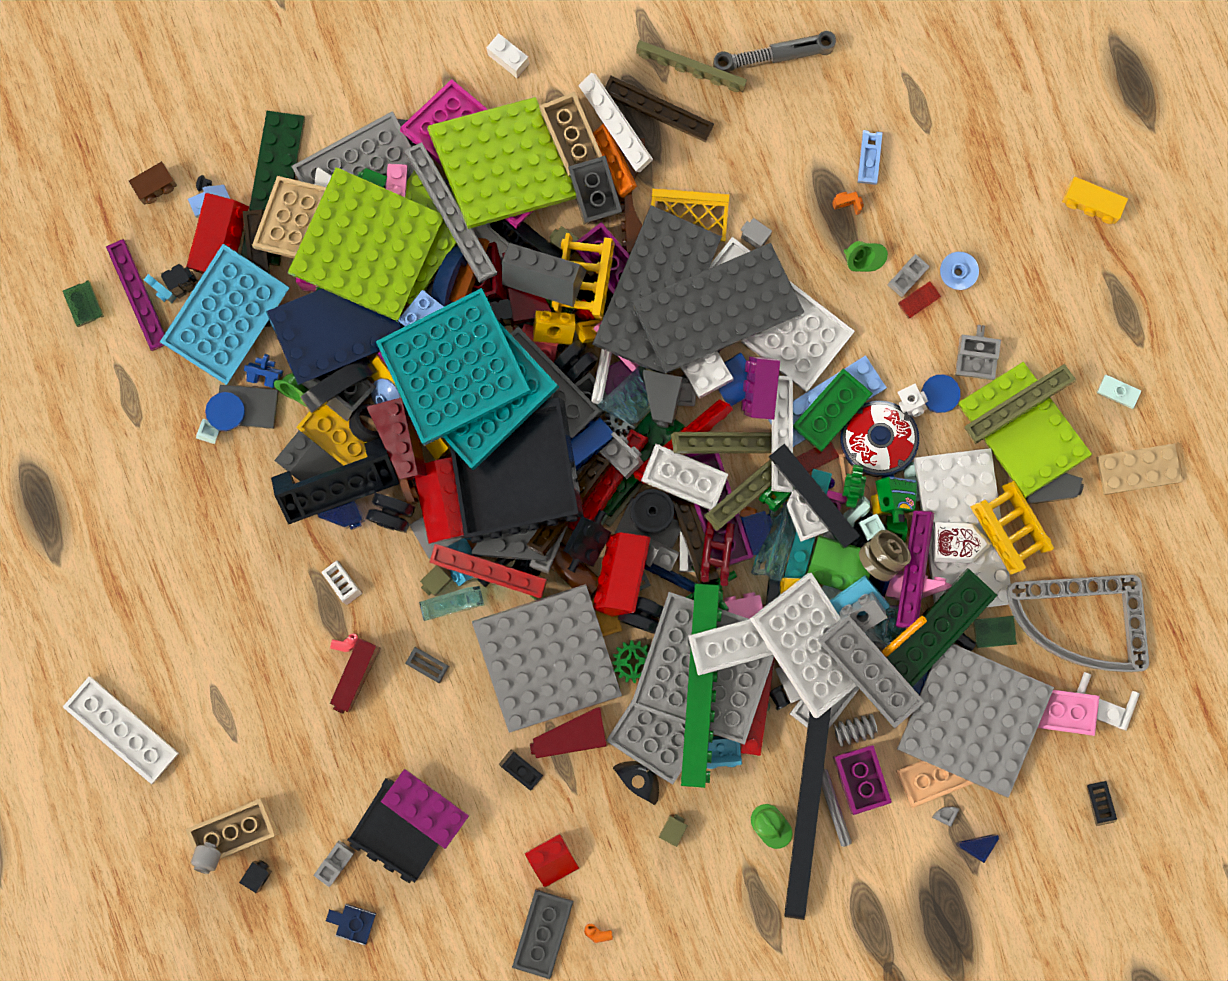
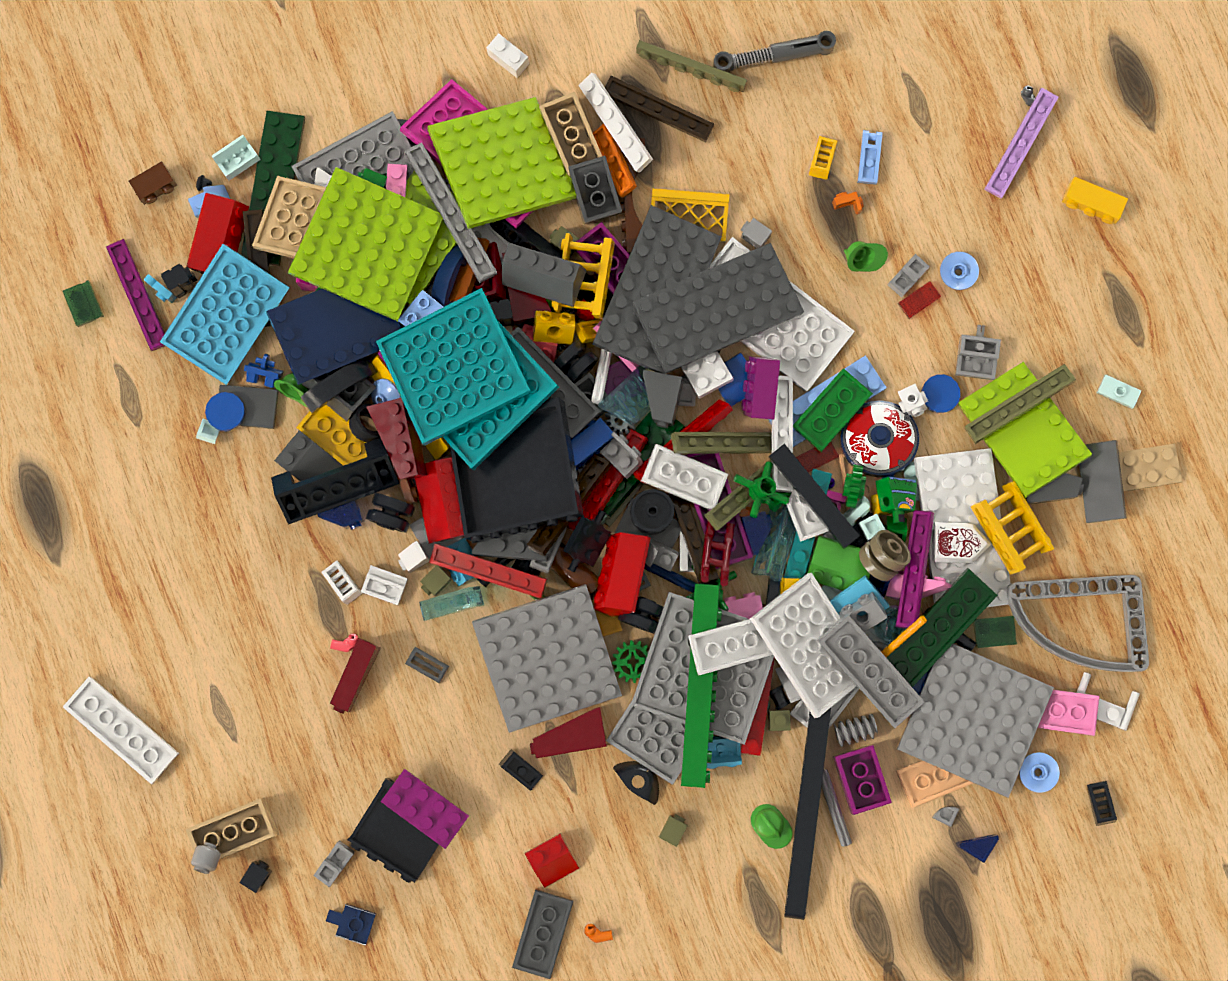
(235, 157): none -> light aqua bracket
(384, 585): none -> white plate
(413, 557): none -> white slope
(762, 493): none -> green bar
(779, 720): none -> olive brick
(820, 169): none -> yellow slope
(1021, 143): none -> lavender plate
(1027, 95): none -> dark grey arm
(1049, 772): none -> light blue dish
(1103, 483): none -> dark grey tile

